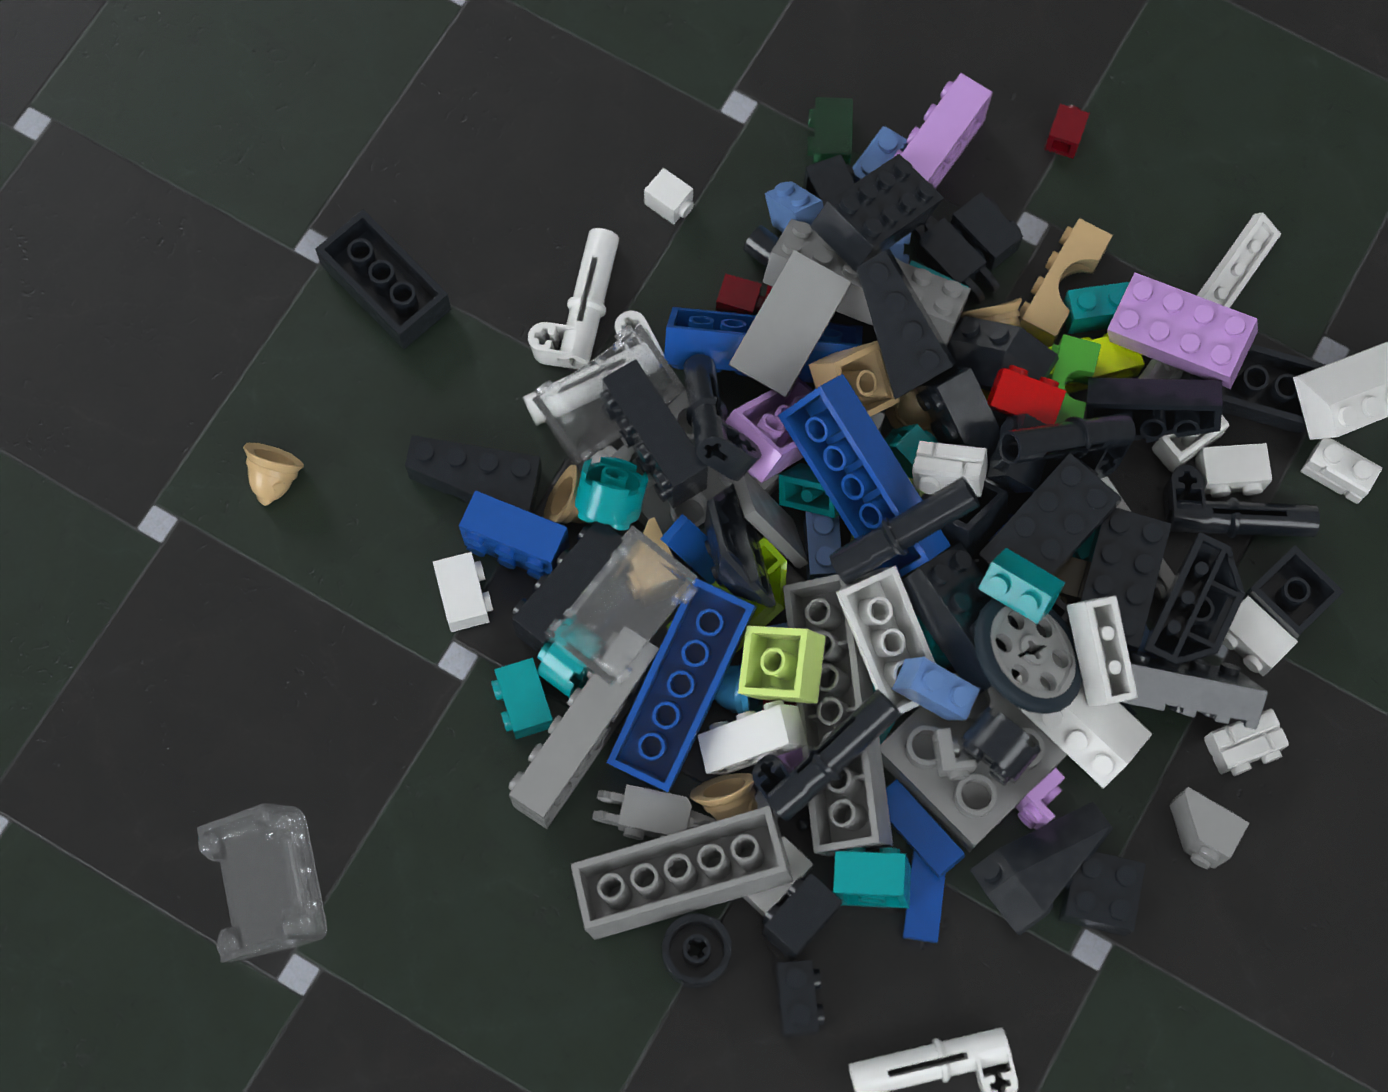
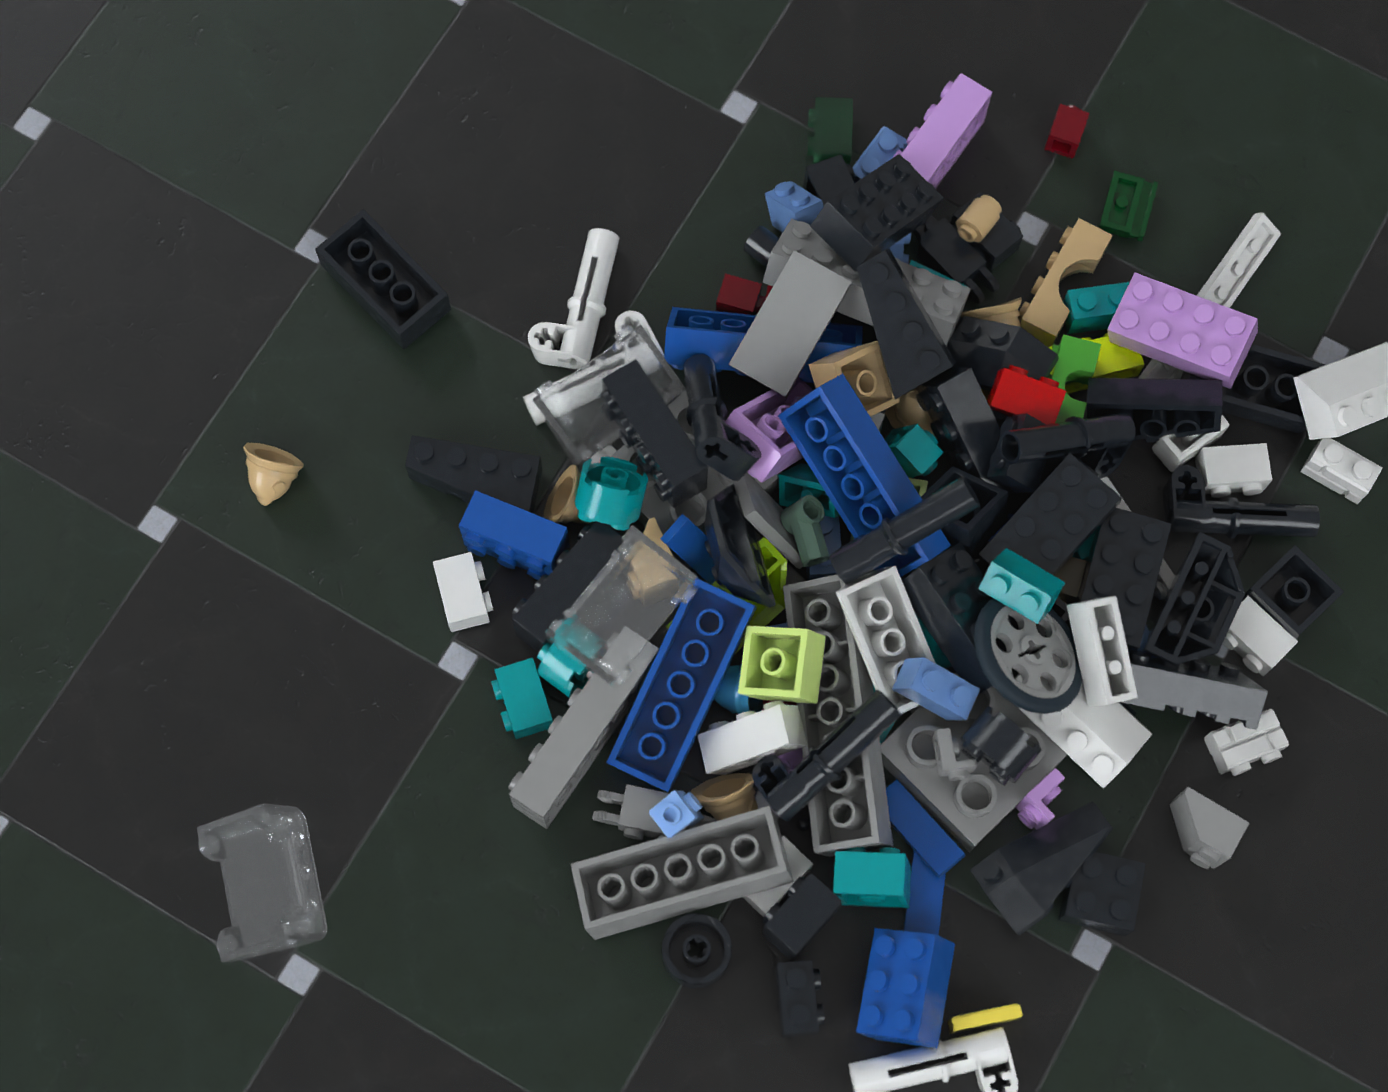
(669, 196): white brick -> none
(676, 812): none -> light blue bracket
(803, 521): none -> sand green piece
(906, 987): none -> blue brick
(944, 463): white brick -> none
(978, 219): none -> tan brick
(984, 1018): none -> light yellow tile
(1128, 206): none -> dark green plate

